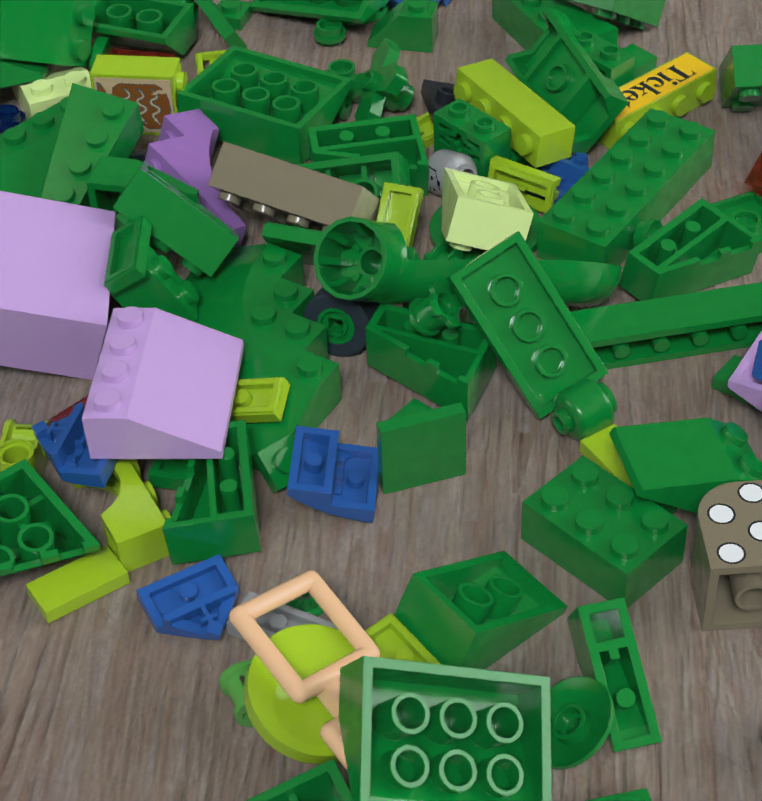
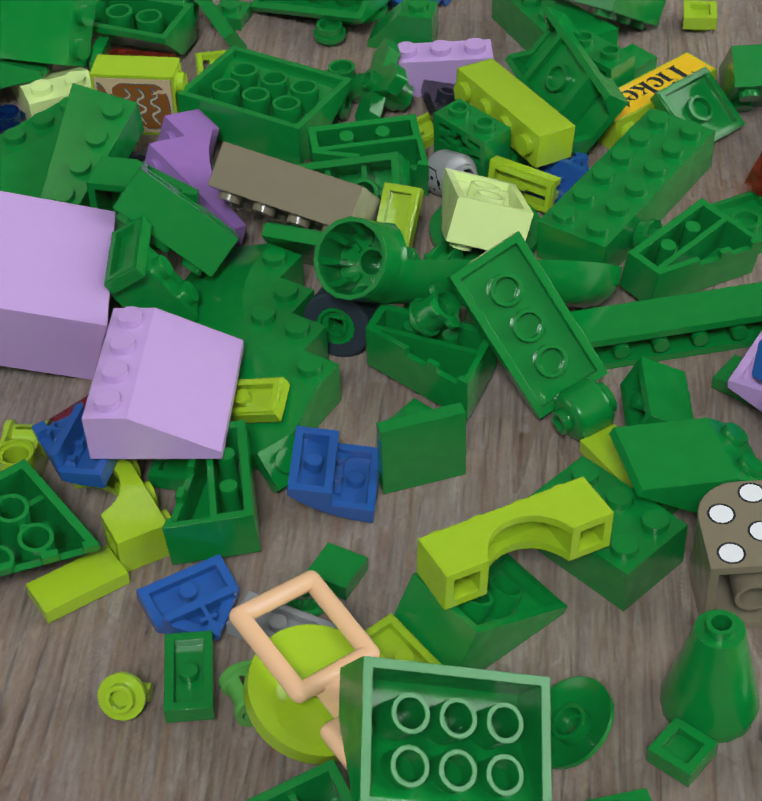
(124, 695): none -> lime plate
(189, 677): none -> green plate
(340, 569): none -> green tile
(440, 59): none -> lavender slope
(561, 520): none -> lime arch
(611, 656): green slope -> none
(655, 394): none -> green brick
(682, 751): none -> green plate
(699, 15): none -> lime plate
(701, 101): none -> green tile
(713, 679): none -> green cone

